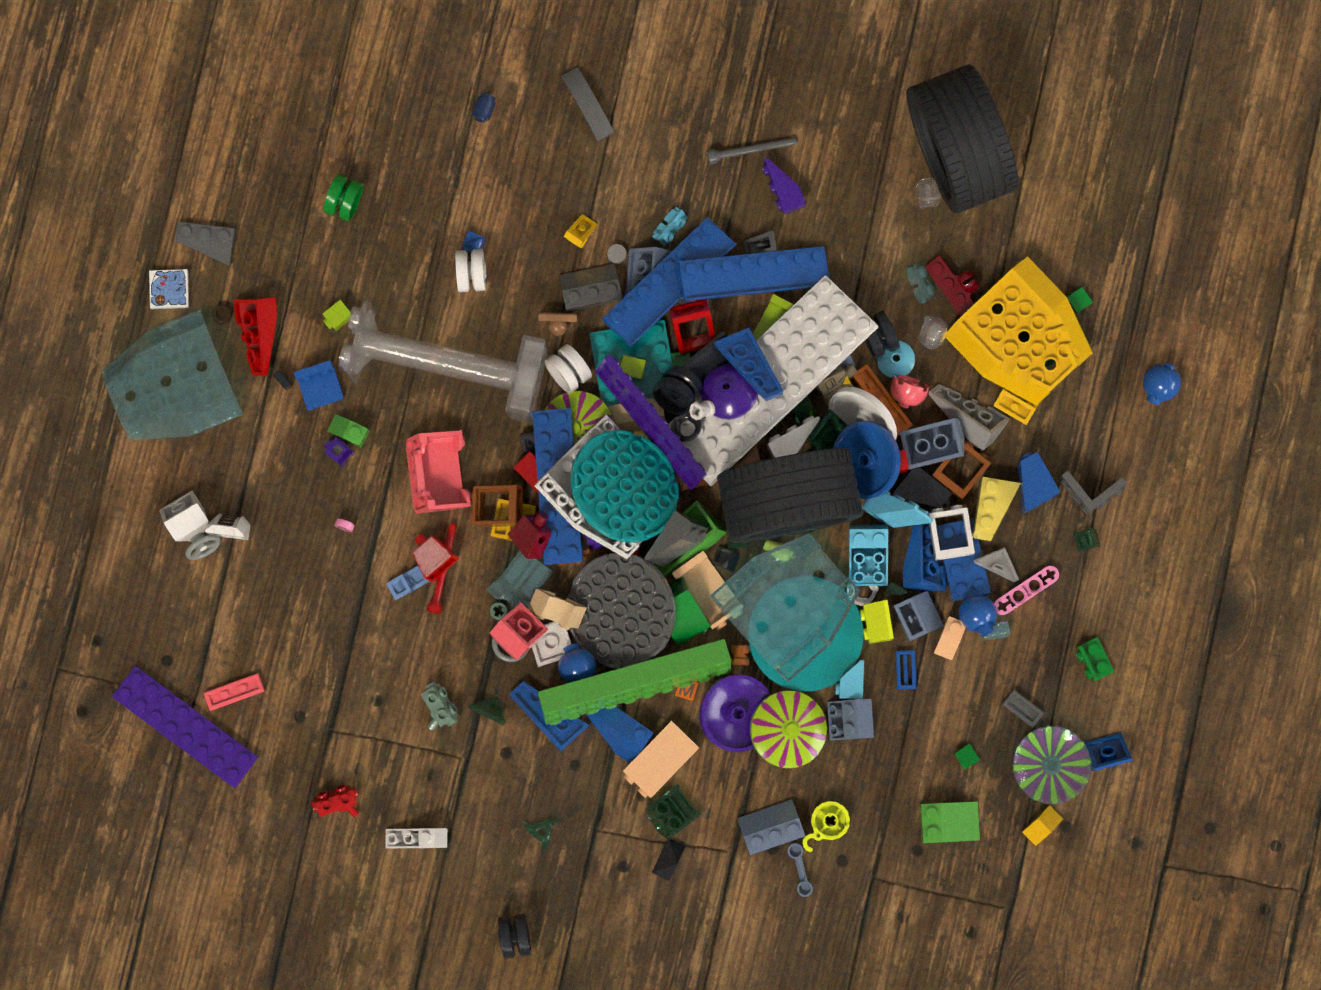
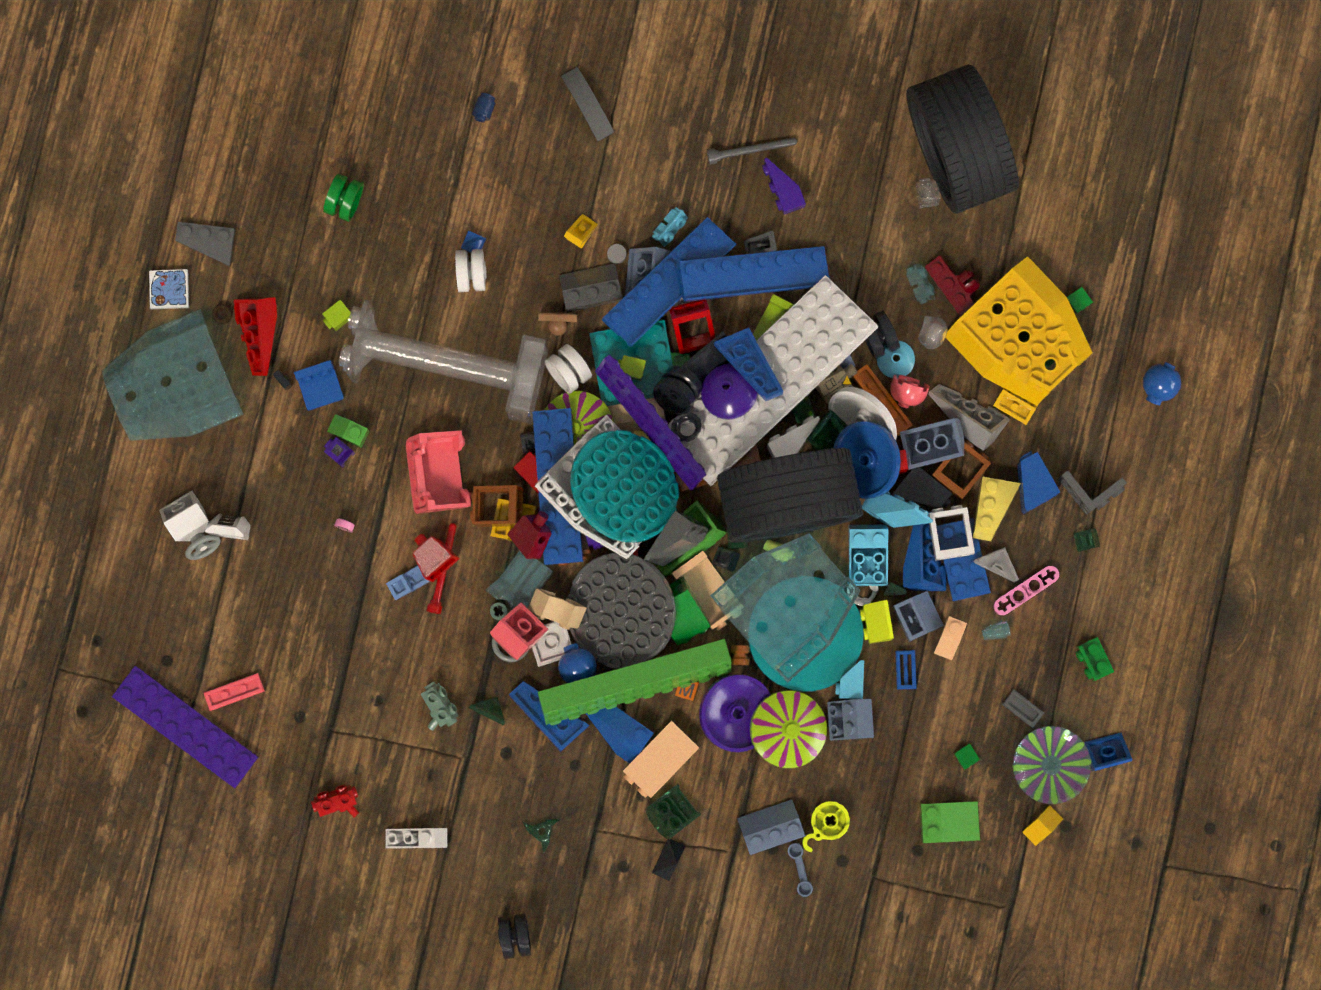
(705, 409): white bush -> none
(978, 614): blue brick -> none

